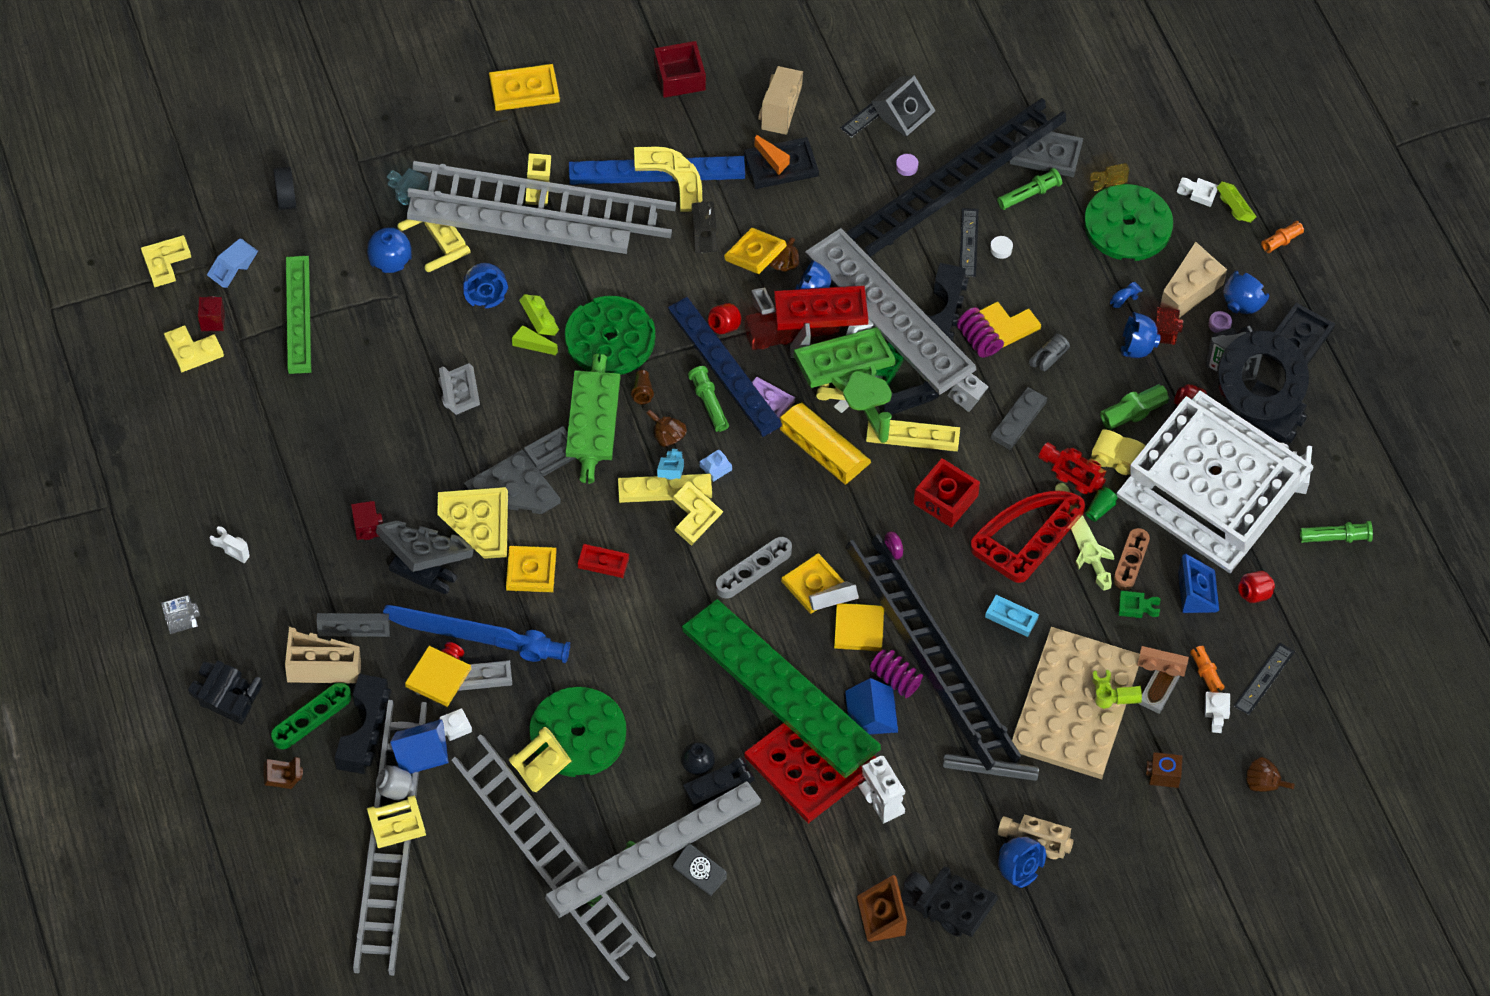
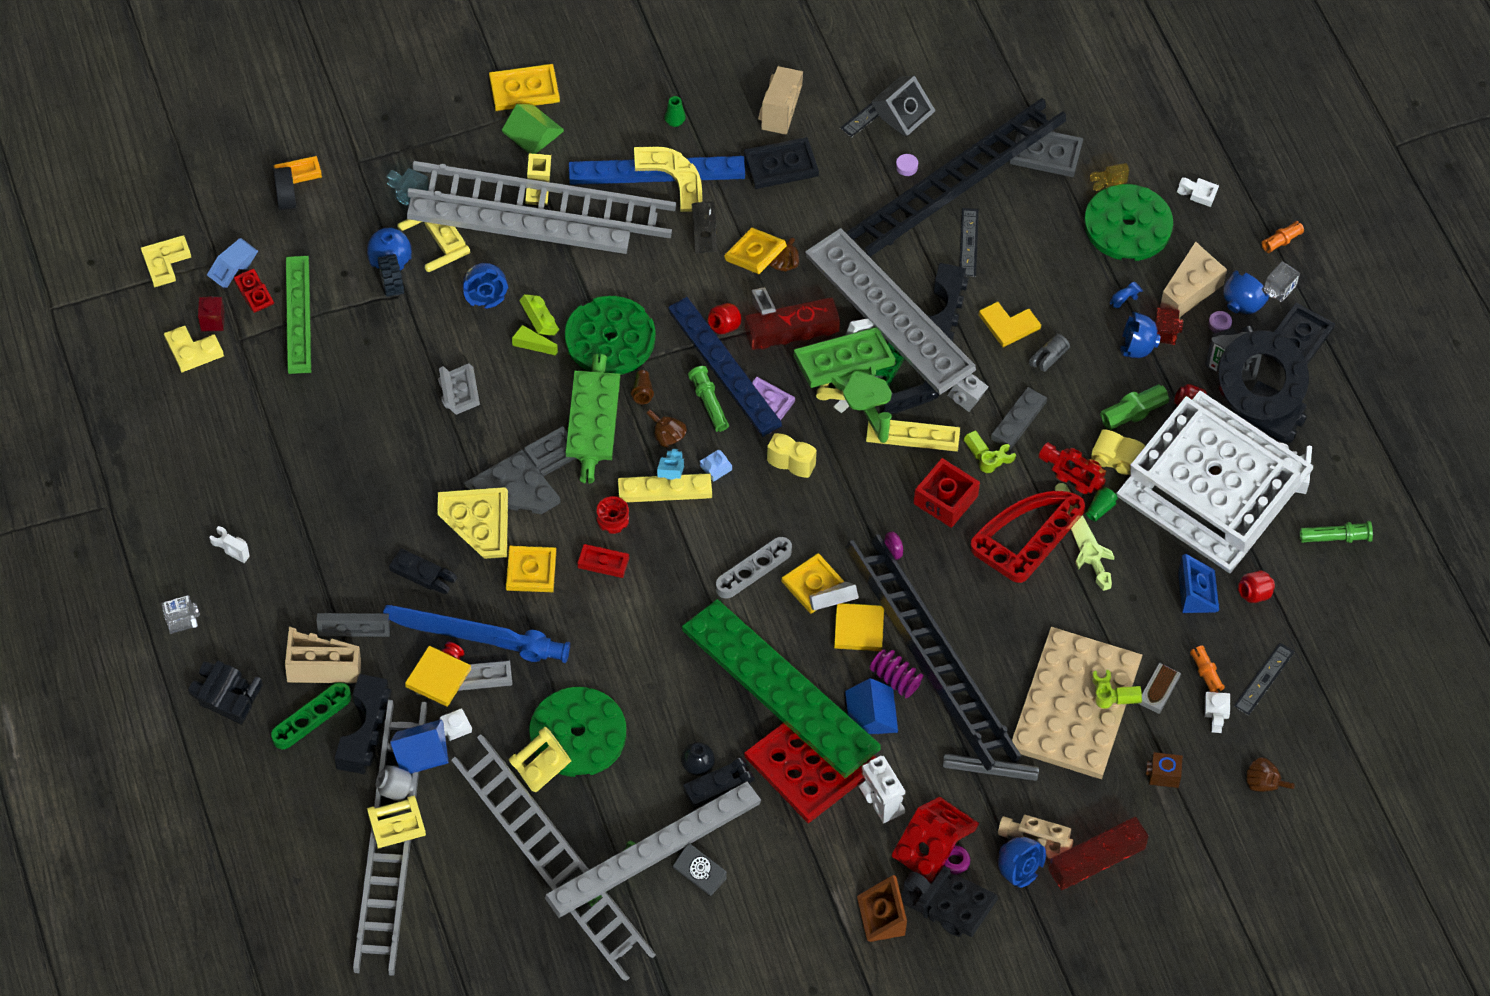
(253, 291): none -> red slope
(282, 773): reddish brown bracket -> none
(303, 169): none -> light orange tile
(366, 520): dark red brick -> none
(390, 275): none -> black wheel
(423, 547): dark grey plate -> none
(531, 128): none -> bright green slope
(614, 506): none -> red wheel
(675, 112): none -> green cone
(679, 69): dark red piece -> none
(700, 511): light yellow plate -> none
(775, 157): orange piece -> none
(791, 455): none -> light yellow brick
(801, 339): light grey piece -> none
(815, 277): blue cylinder -> none
(821, 307): red plate -> none
(823, 443): yellow brick -> none
(939, 827): none -> red bracket
(963, 866): none -> magenta piece
(979, 333): magenta piece -> none
(988, 459): none -> lime bar
(1001, 247): white tile -> none
(1011, 615): medium azure plate -> none
(1038, 185): bright green pin -> none
(1098, 853): none -> clear red brick
(1133, 568): nougat beam -> none
(1133, 605): green plate -> none
(1162, 661): nougat plate -> none
(1233, 198): lime plate -> none
(1281, 281): none -> clear brick

